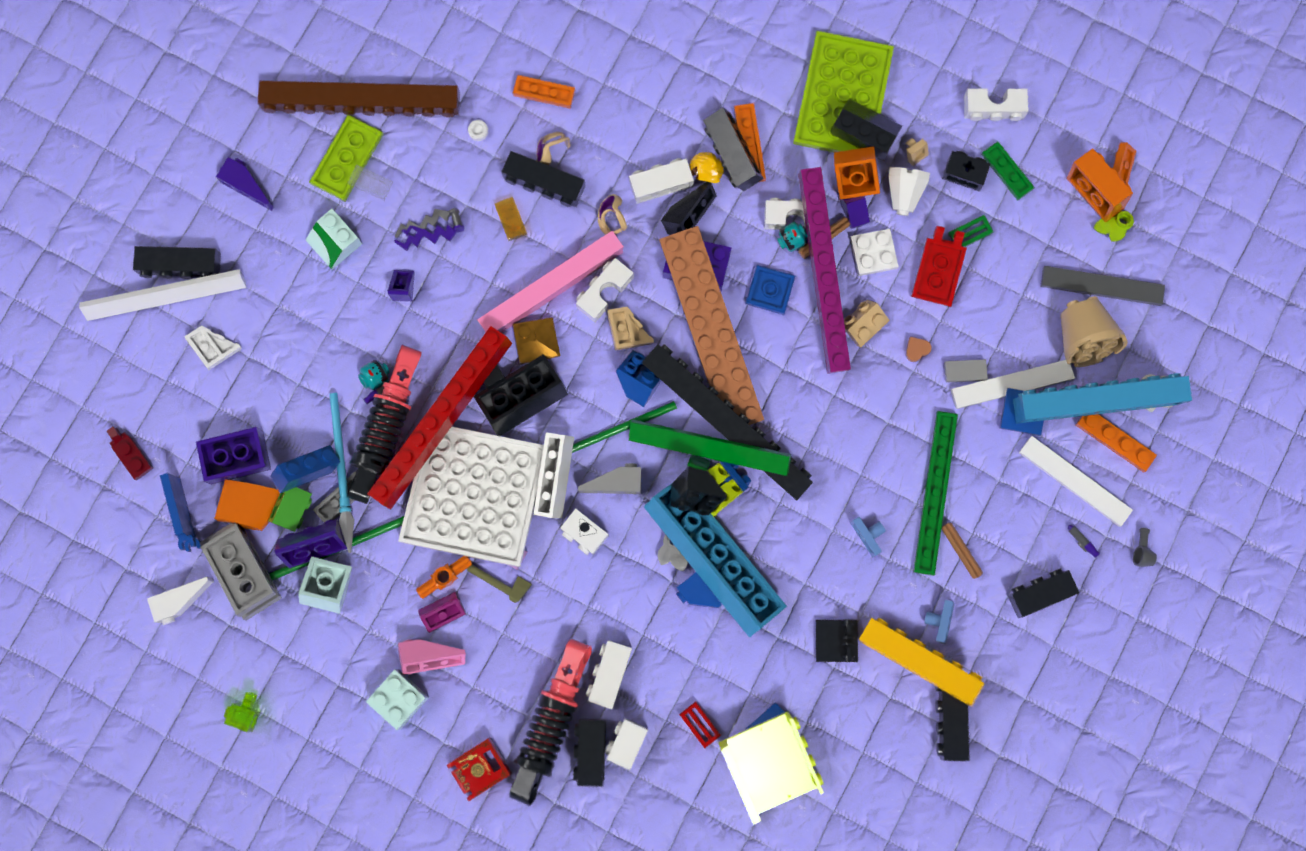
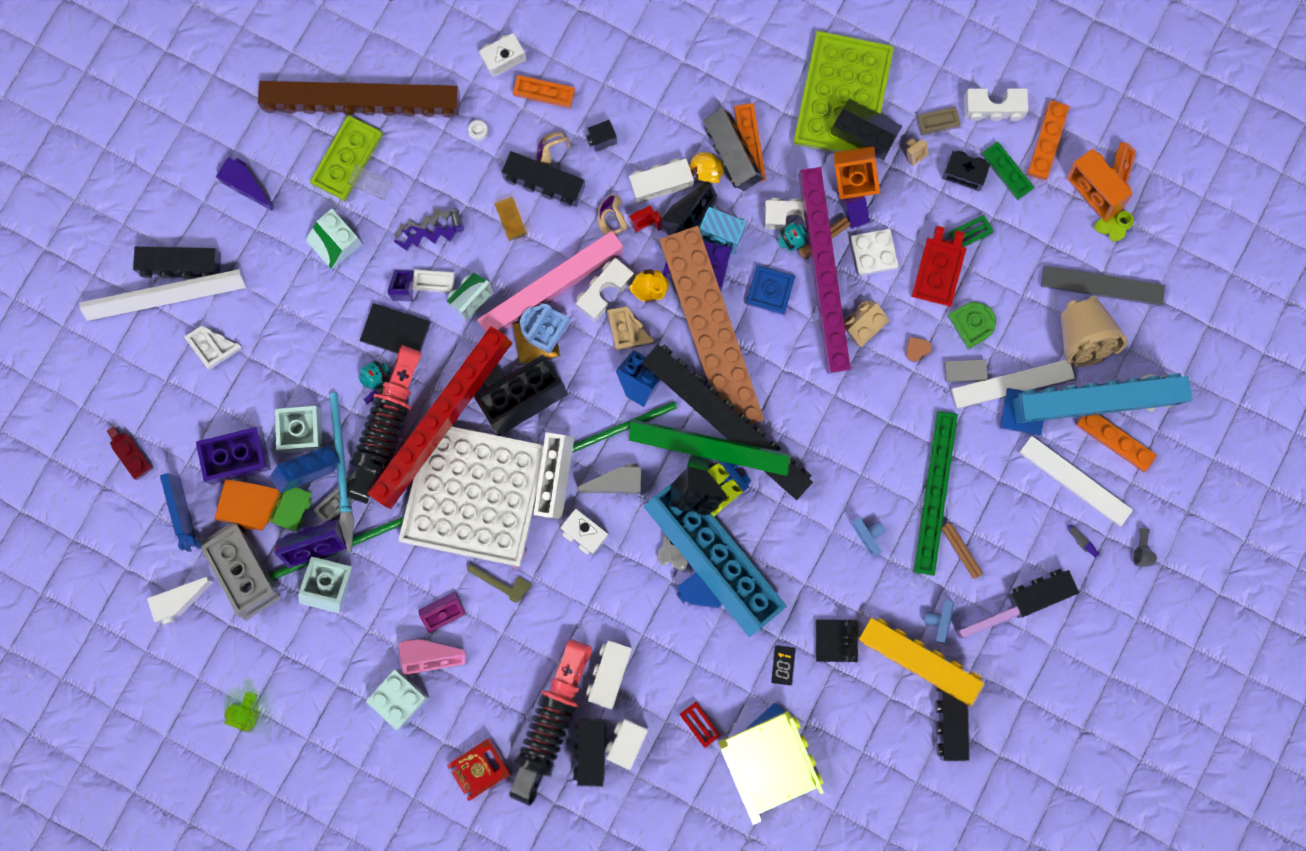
(298, 429): none -> light aqua brick
(392, 329): none -> black tile
(433, 281): none -> white tile
(453, 570): orange axle -> none
(469, 296): none -> light aqua slope
(502, 55): none -> white brick
(543, 326): none -> light blue slope
(601, 136): none -> black brick
(645, 218): none -> red bracket
(649, 286): none -> yellow hair
(722, 229): none -> medium azure container
(783, 665): none -> black sticker
(906, 188): white cone -> none
(938, 121): none -> dark tan tile
(973, 323): none -> bright green tile
(988, 622): none -> lavender tile
(1048, 140): none -> orange plate

